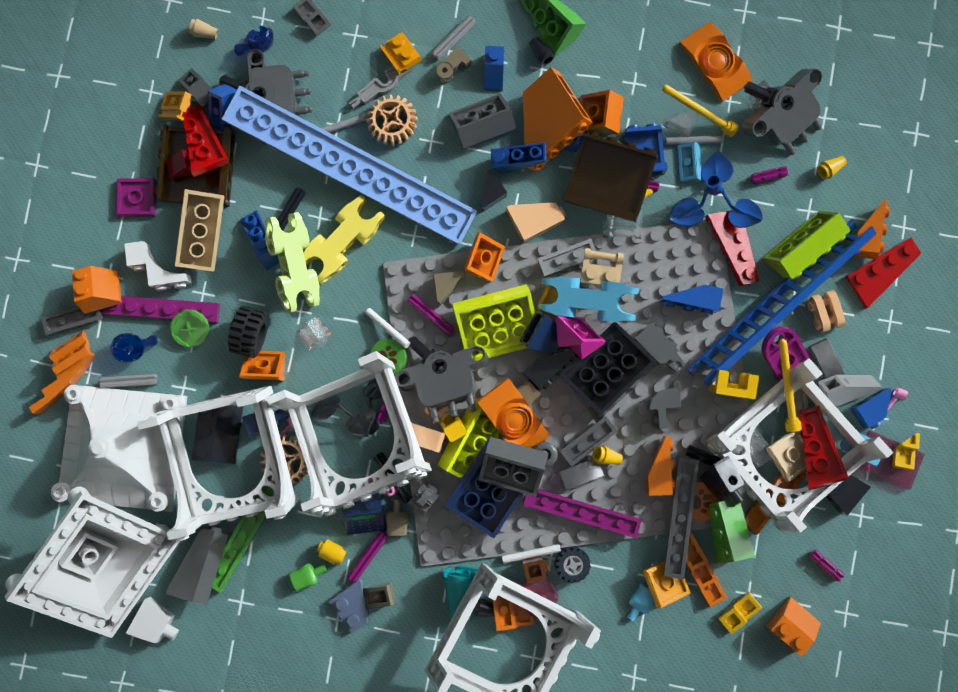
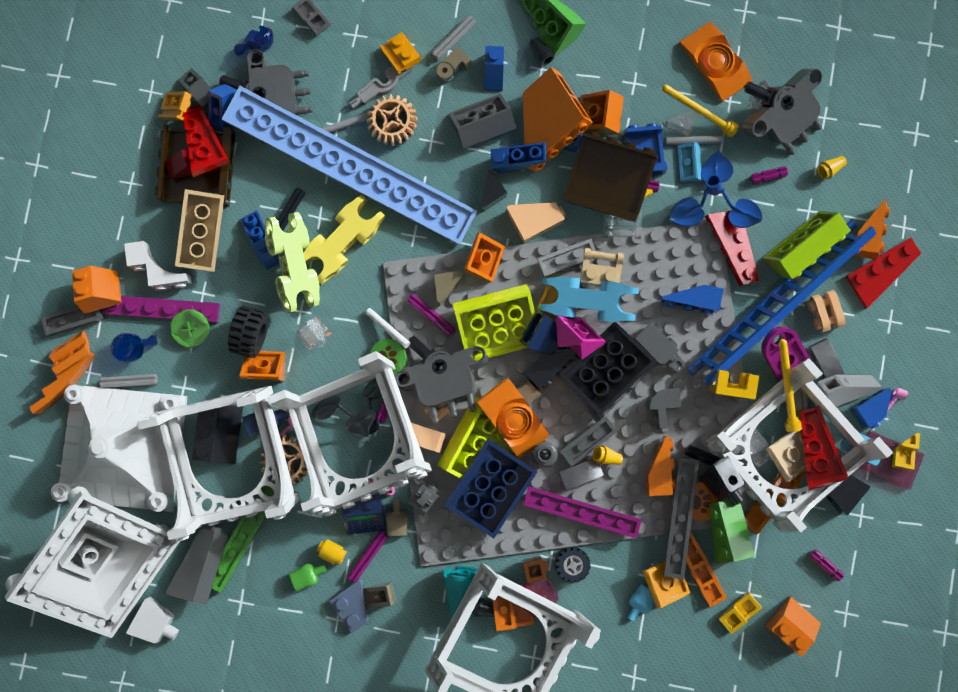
(136, 197): magenta tile -> none
(202, 30): tan cone -> none
(402, 491): black axle -> none
(452, 427): yellow slope -> none
(513, 466): dark grey slope -> none
(531, 553): white bar -> none

